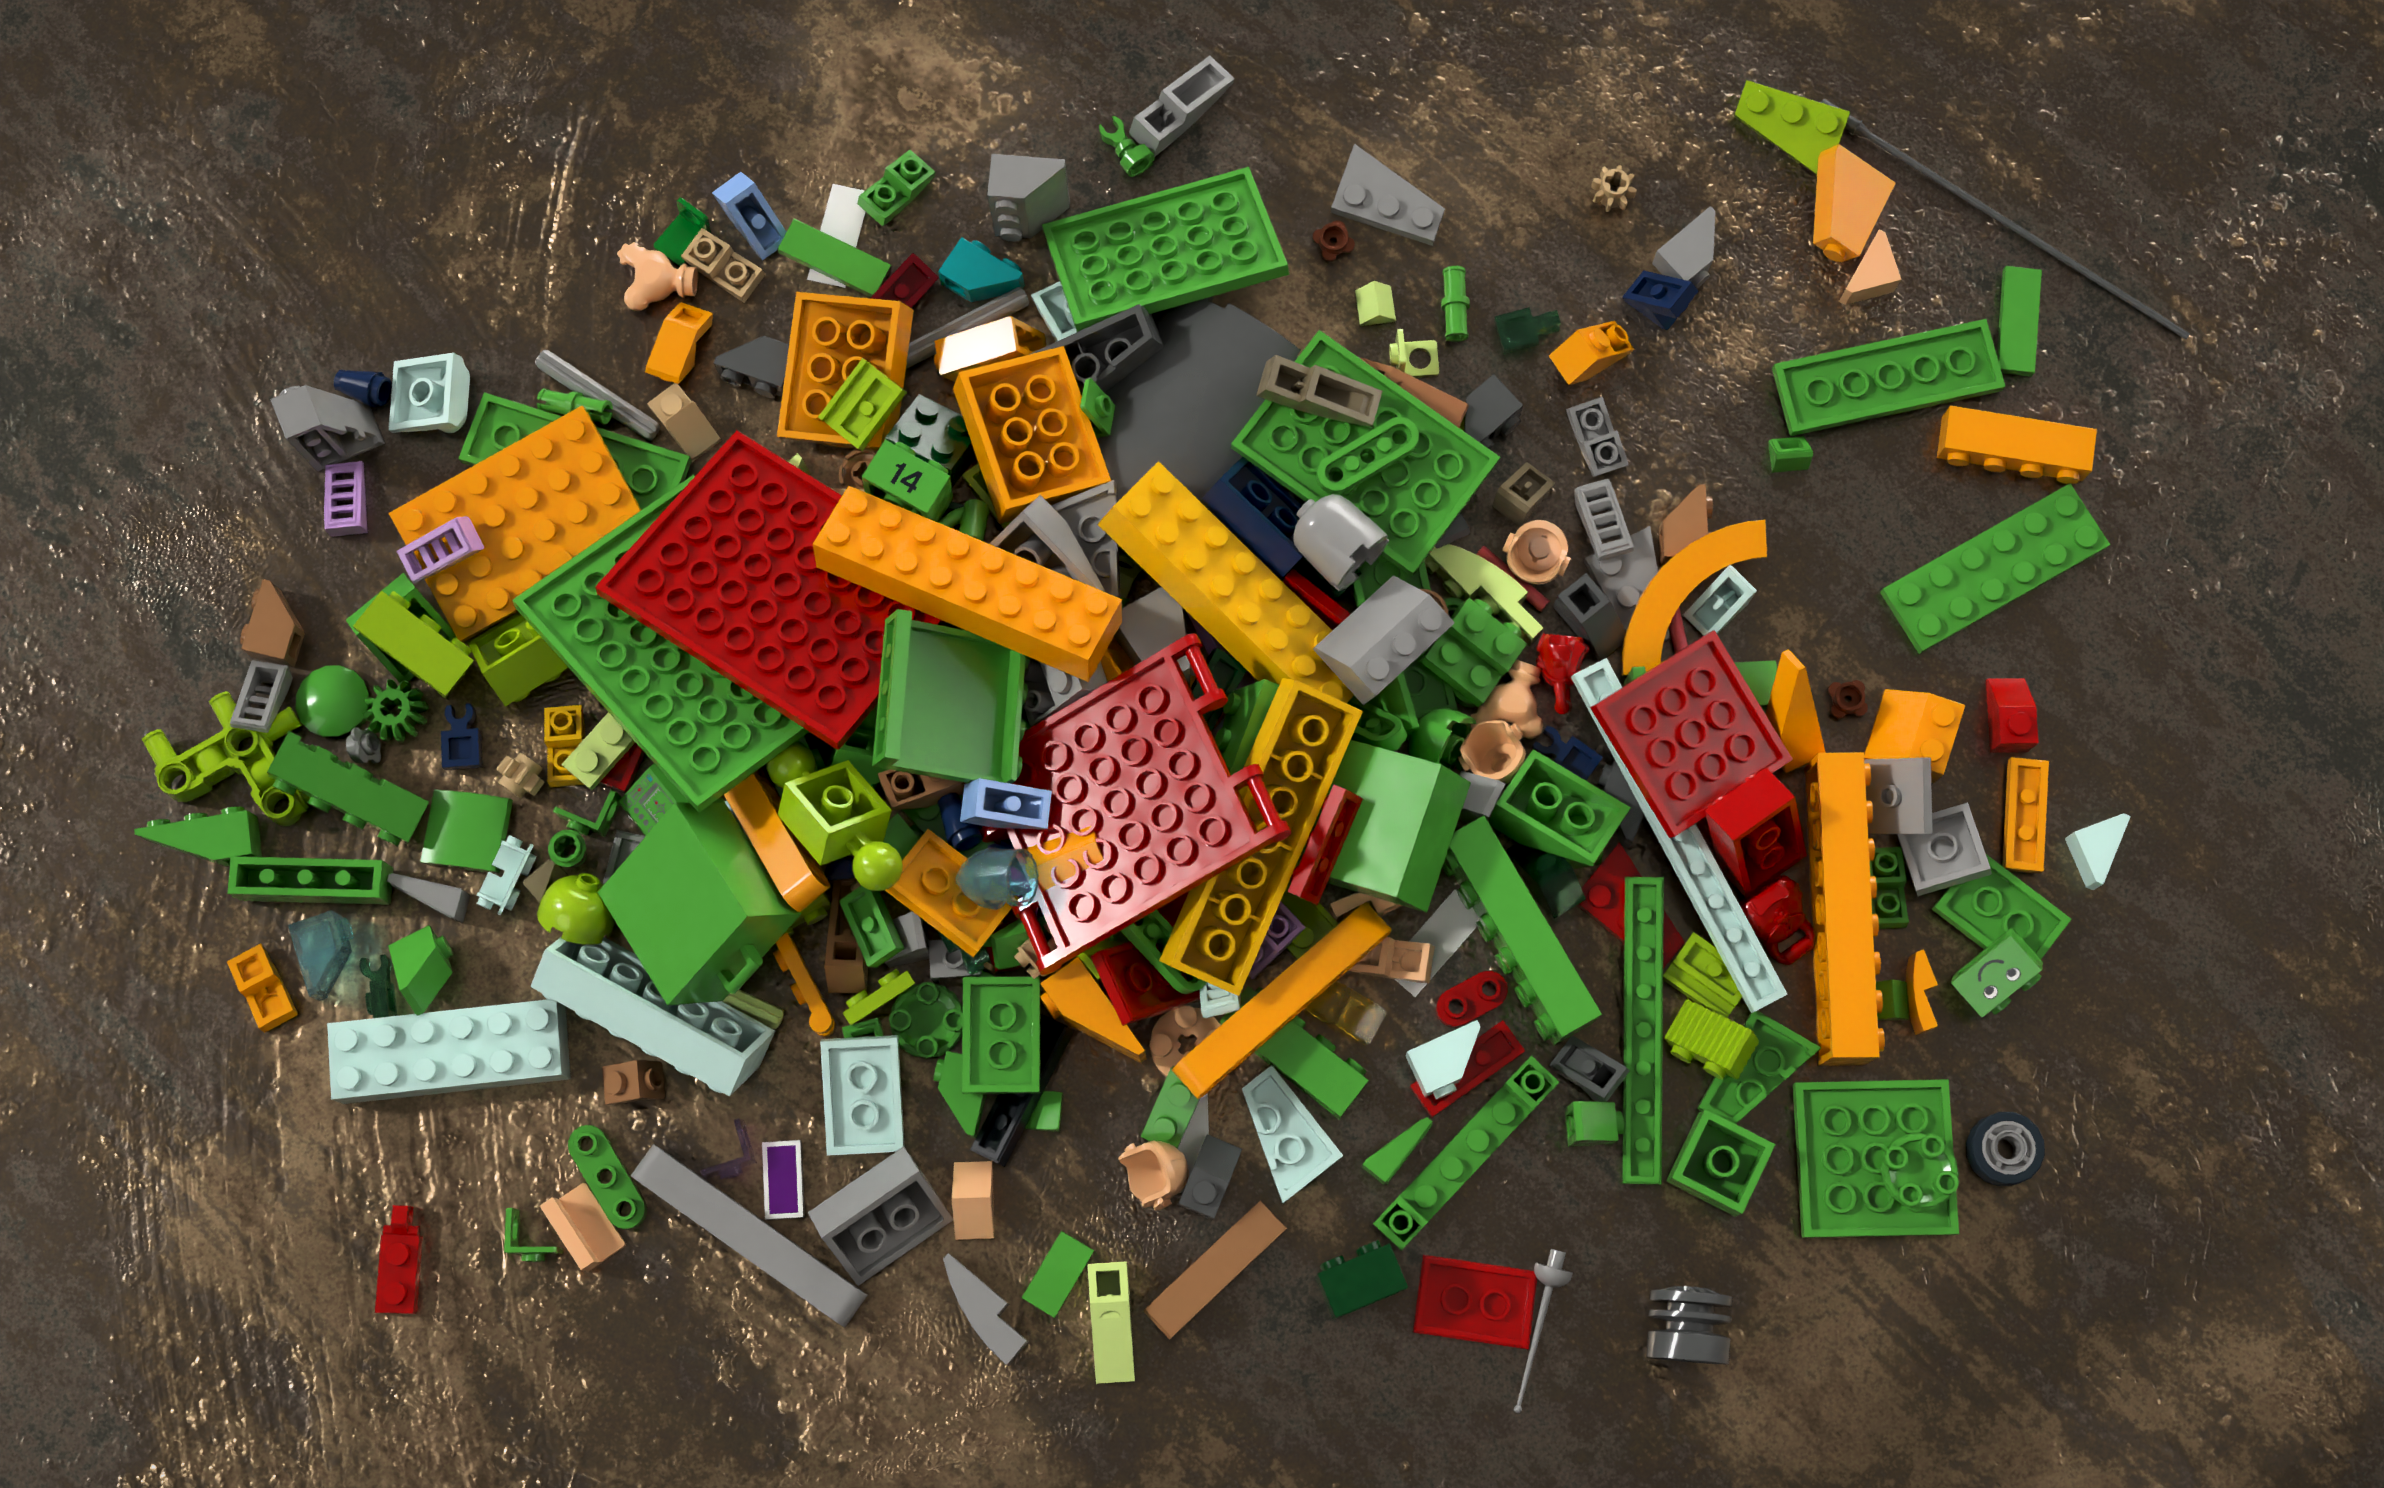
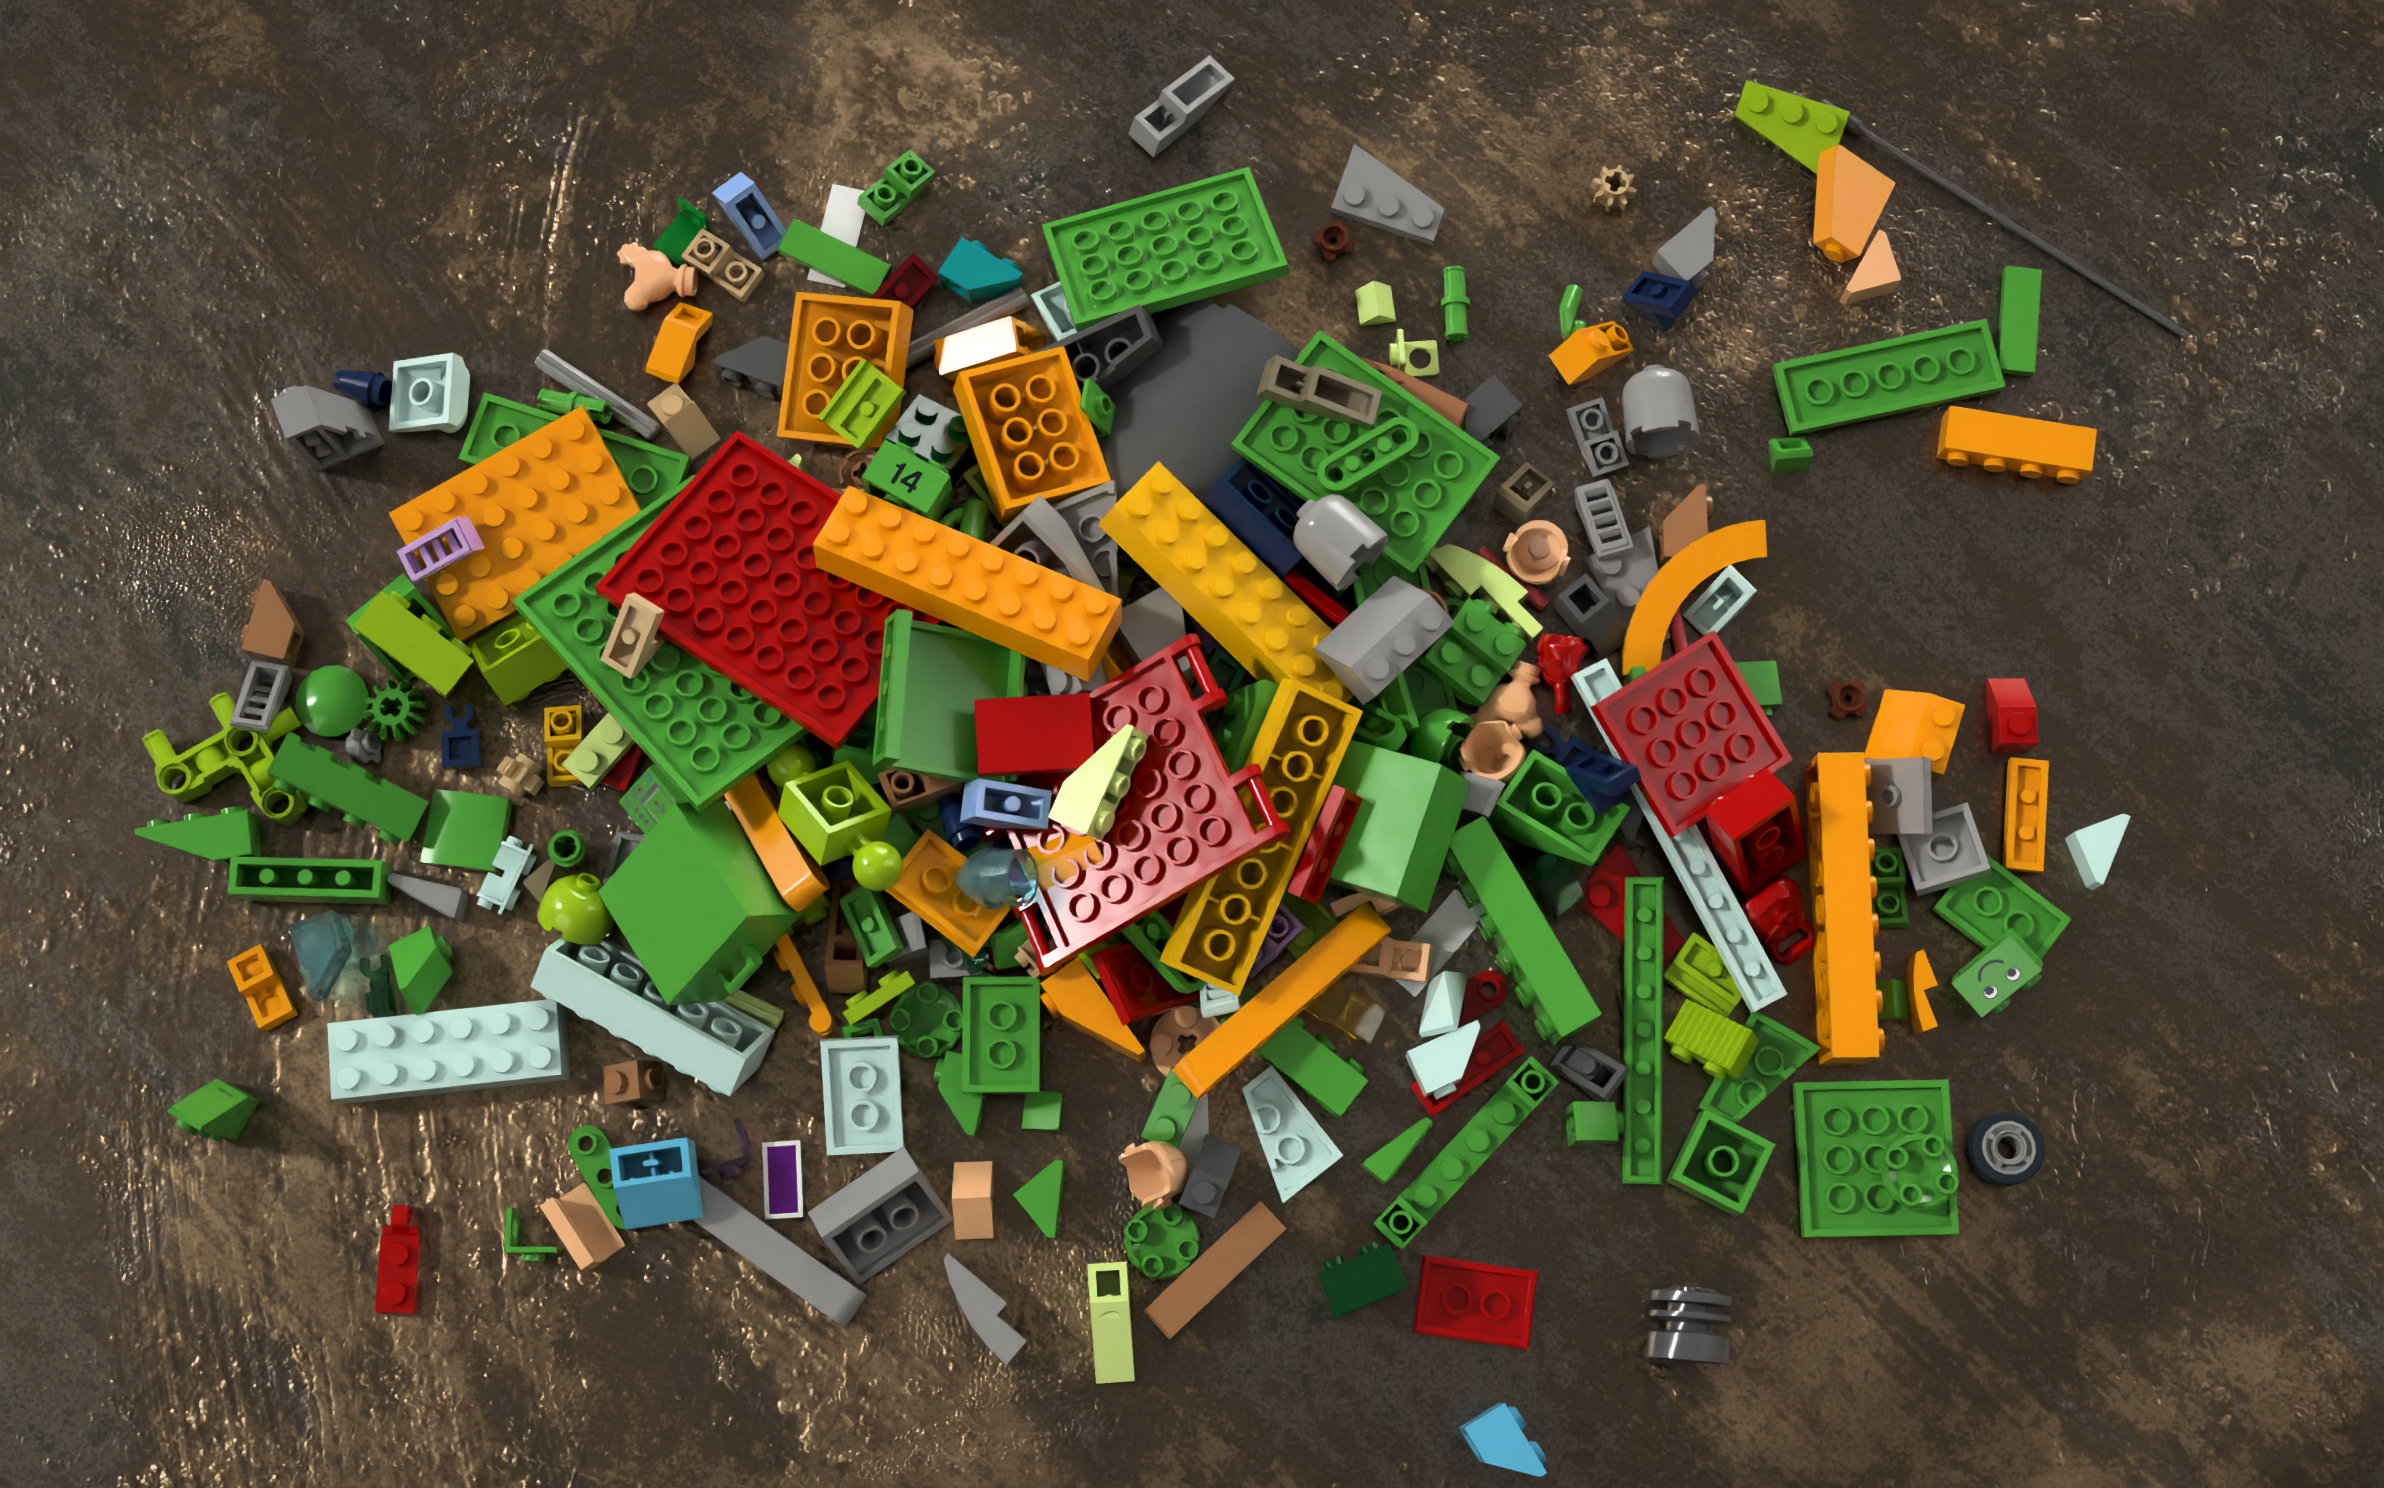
(214, 1111): none -> bright green slope
(351, 525): lavender slope -> none
(603, 822): bright green bracket -> none
(634, 636): none -> tan slope
(656, 1183): none -> medium azure slope
(1012, 1111): black tile -> none
(1026, 194): light grey slope -> none
(1033, 734): none -> red tile
(1043, 1198): none -> bright green slope
(1058, 1274): bright green tile -> none
(1095, 789): none -> yellowish green slope
(1133, 158): bright green piece -> none
(1162, 1241): none -> bright green dish
(1443, 1003): none -> light aqua slope
(1499, 1441): none -> medium azure slope
(1520, 330): clear green plate -> none
(1551, 1276): light grey sword -> none
(1568, 310): none -> bright green arm
(1603, 779): none -> dark blue slope
(1659, 412): none -> light grey cylinder
(1794, 712): light orange slope -> none
(1994, 568): bright green plate -> none

